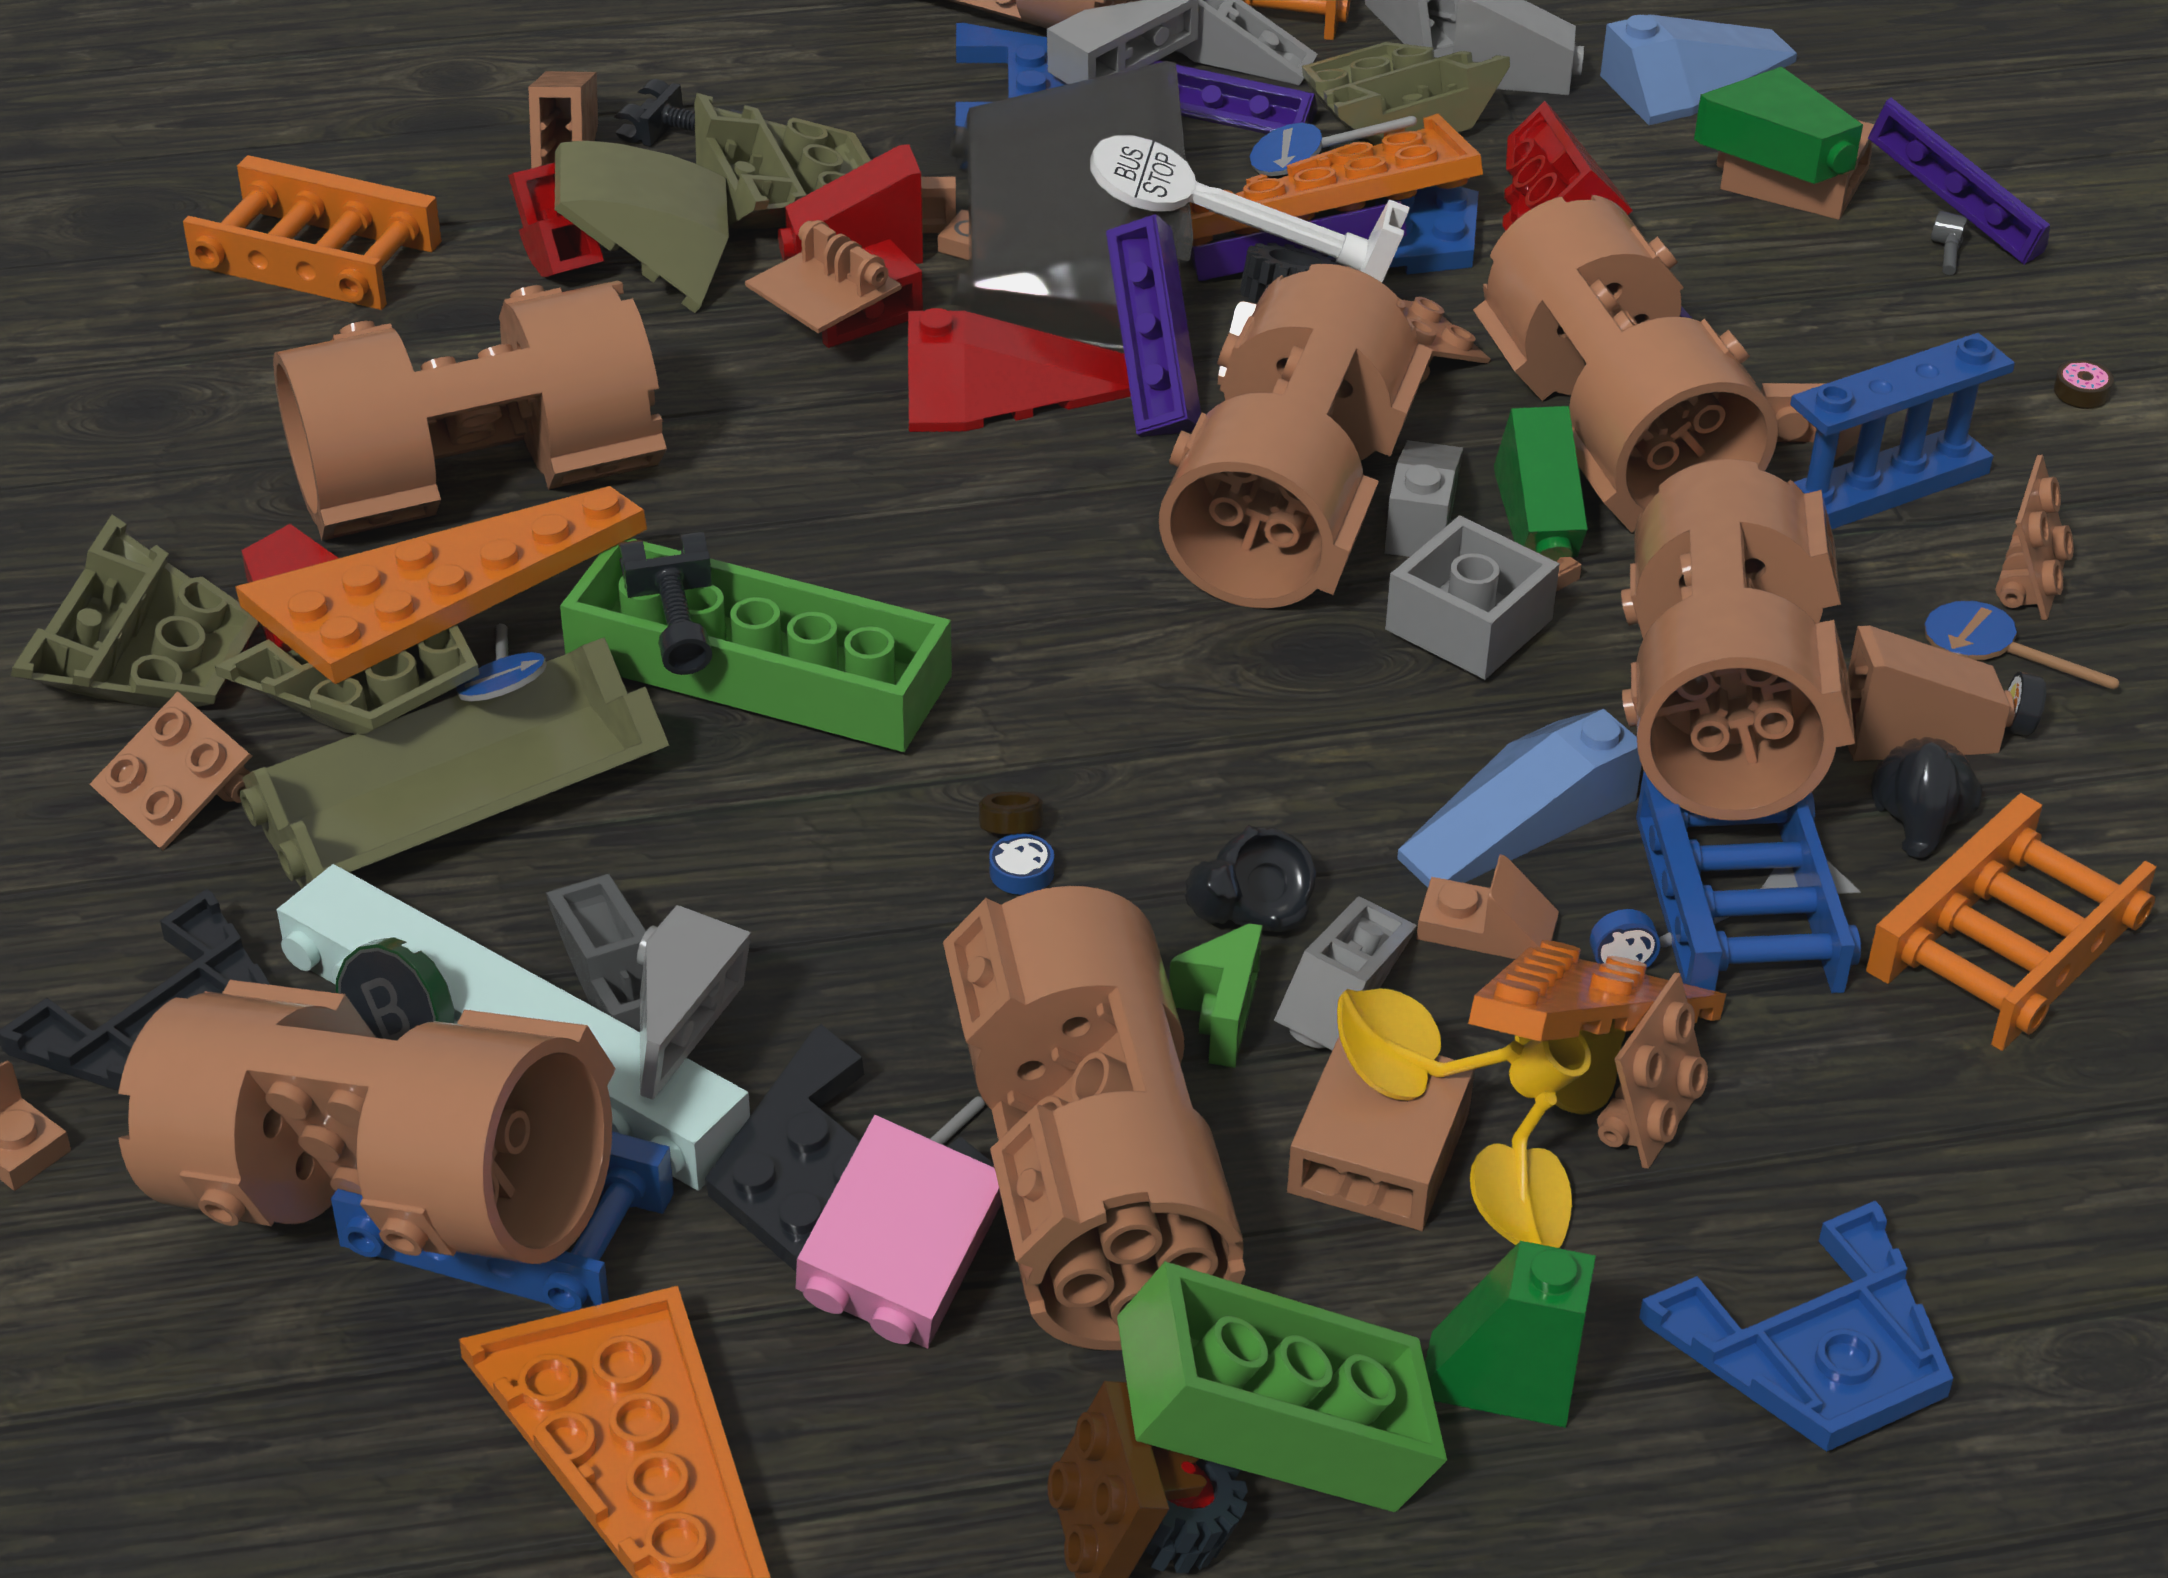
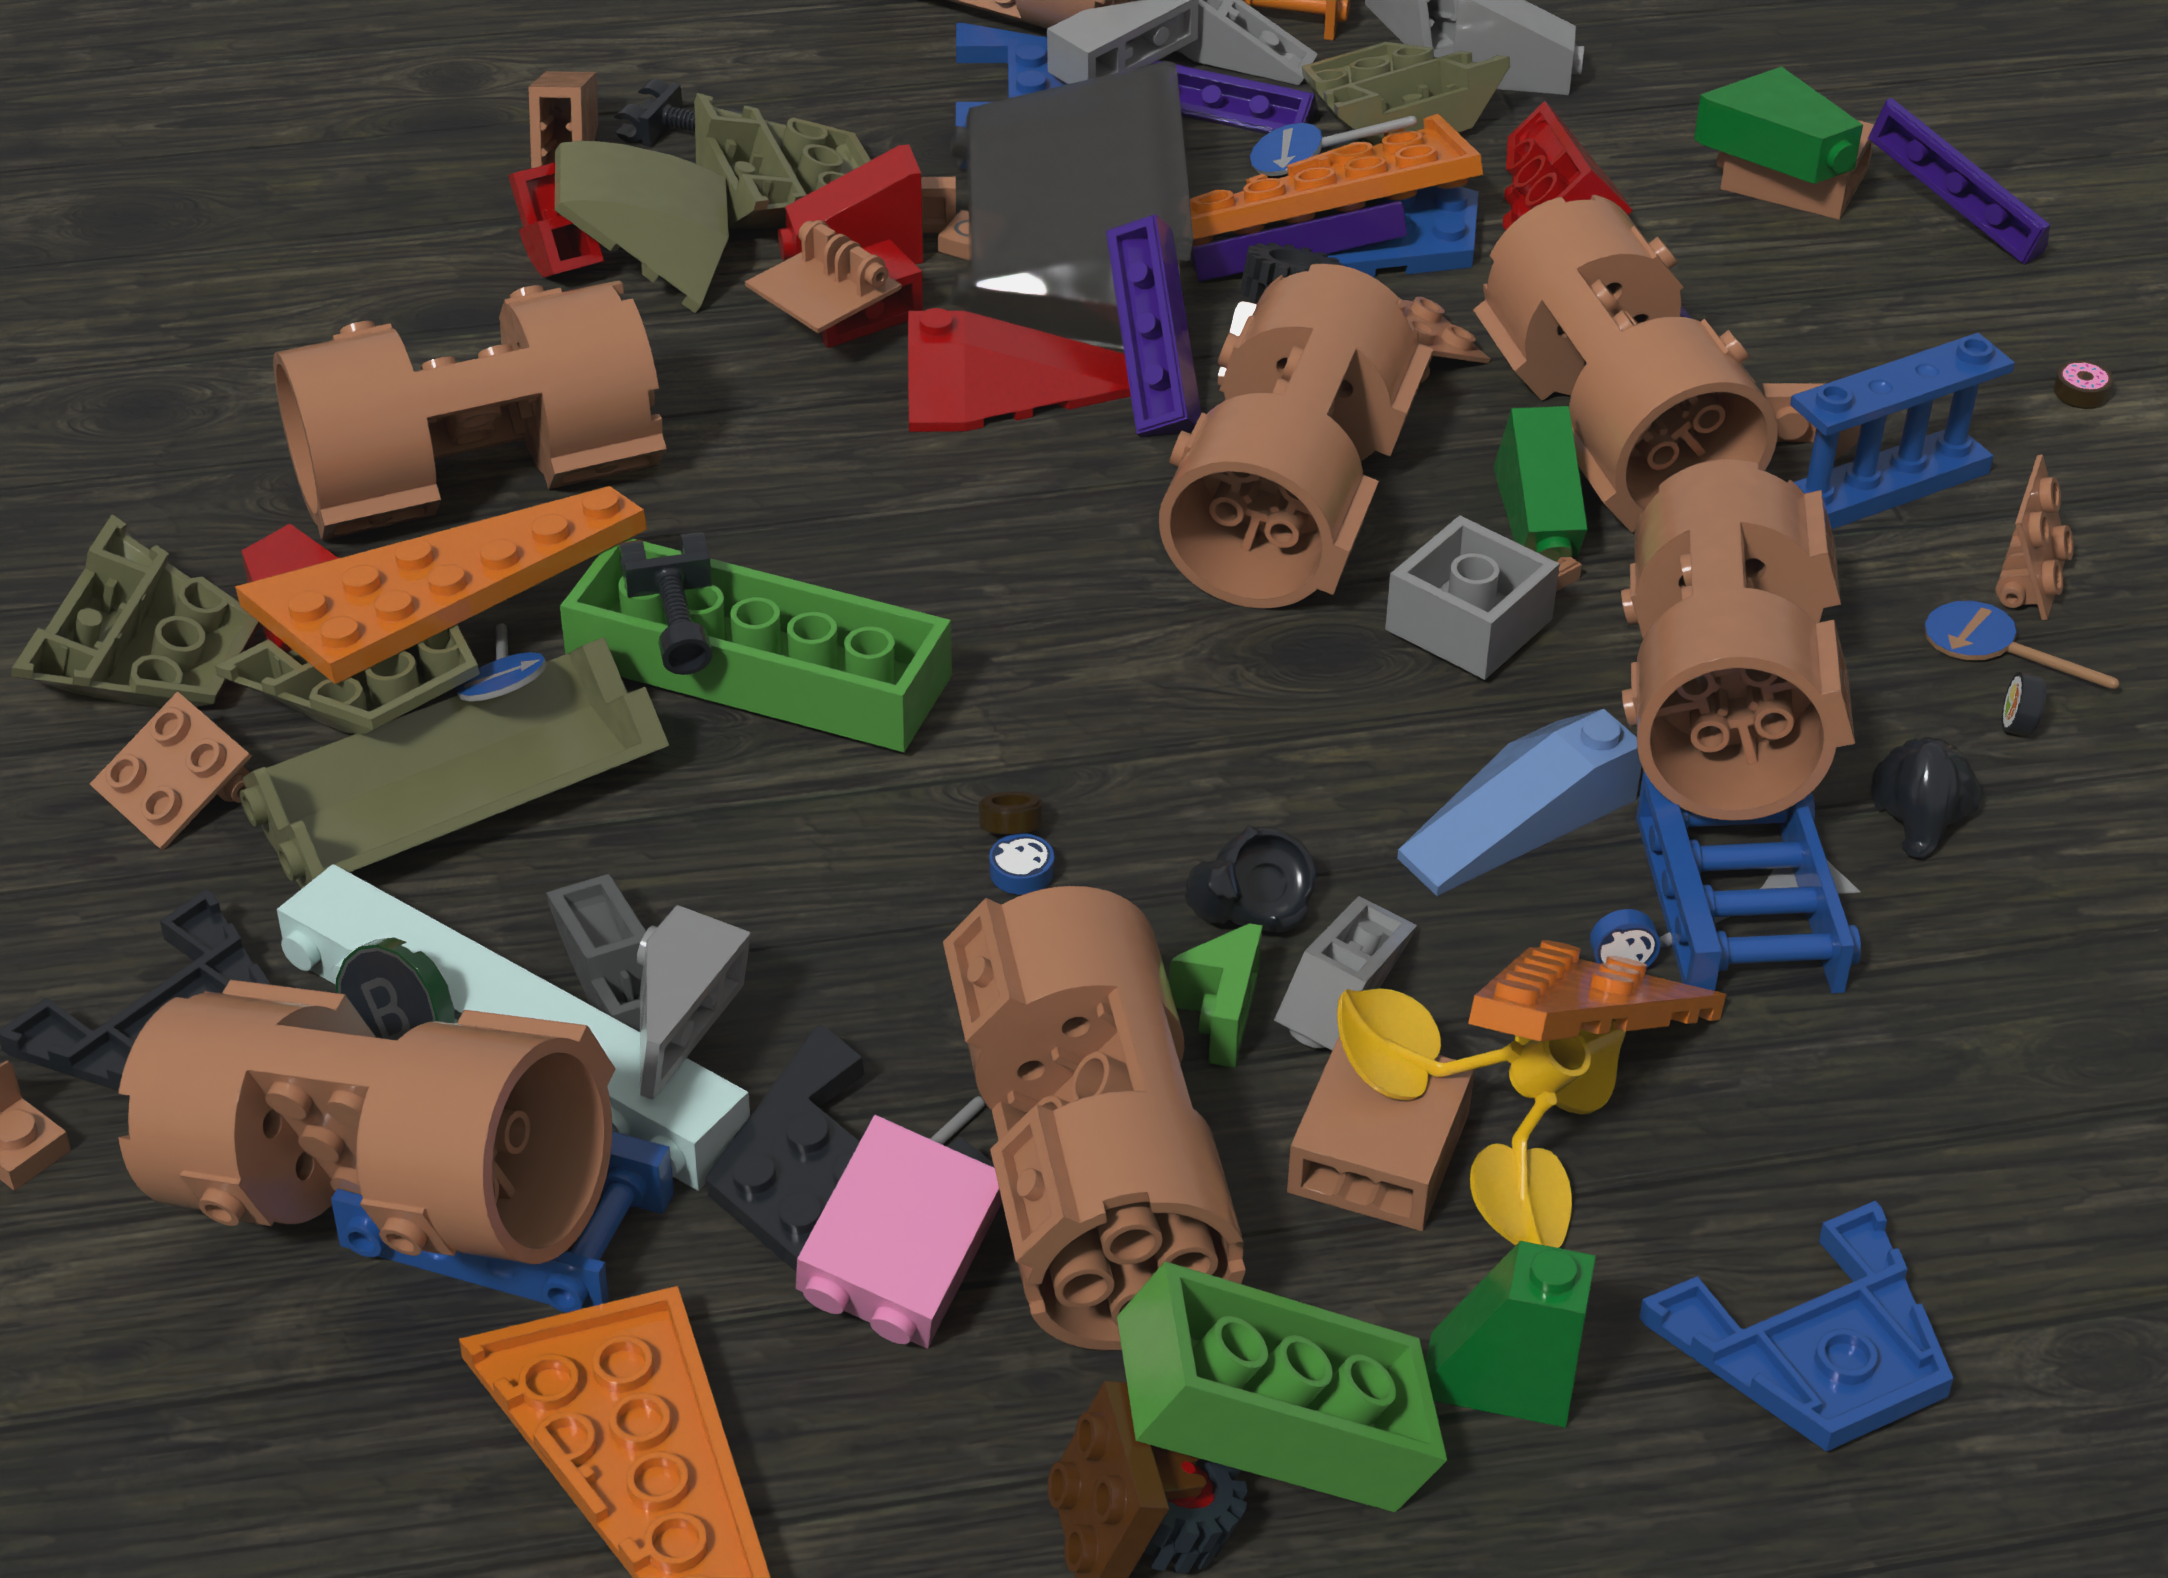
(320, 200): orange fence -> none
(1160, 180): white piece -> none
(1421, 495): light grey slope -> none
(1485, 919): nougat slope -> none
(1657, 1075): nougat hinge -> none
(1669, 61): medium blue wedge -> none
(1922, 691): nougat slope -> none
(1949, 231): dark grey hand -> none
(1981, 871): orange fence -> none

